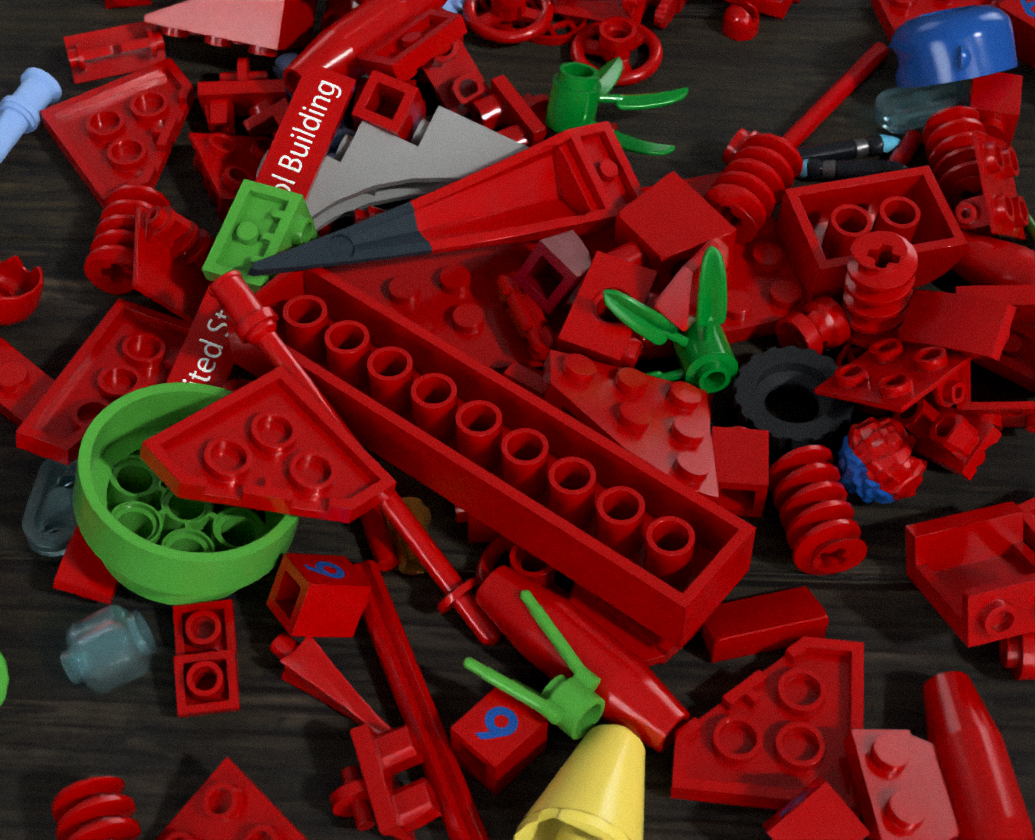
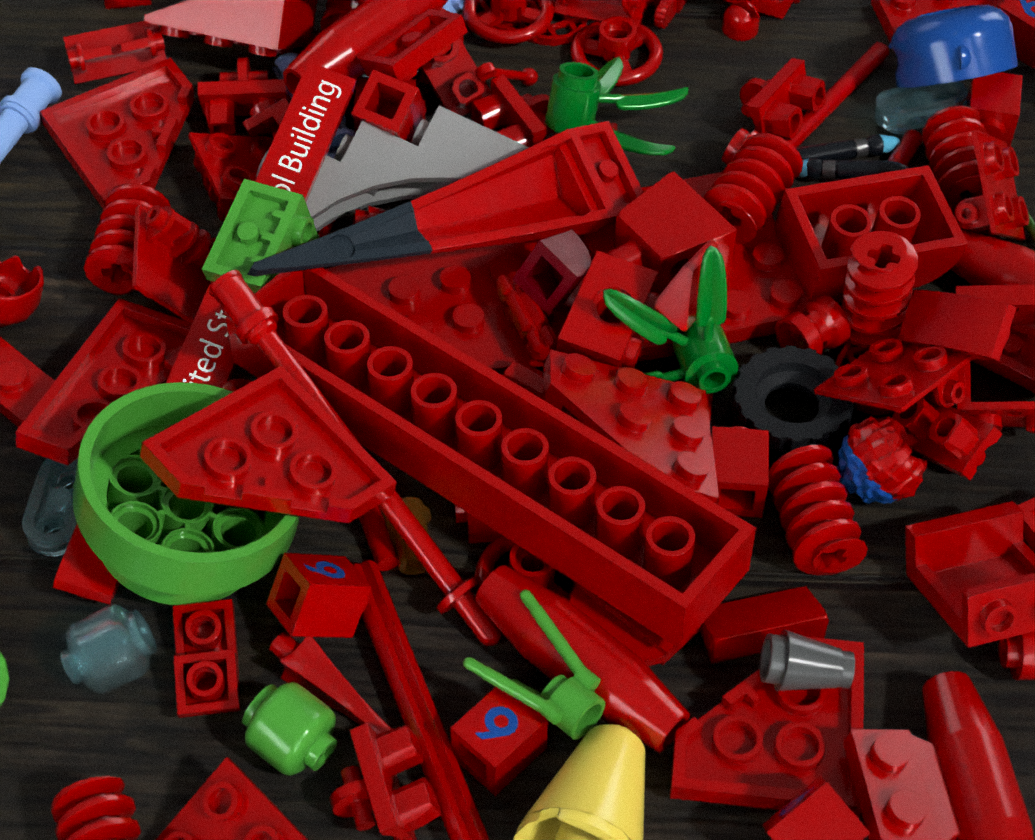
(290, 728): none -> bright green head
(487, 70): none -> red hinge
(779, 101): none -> red hips
(804, 663): none -> dark grey cone

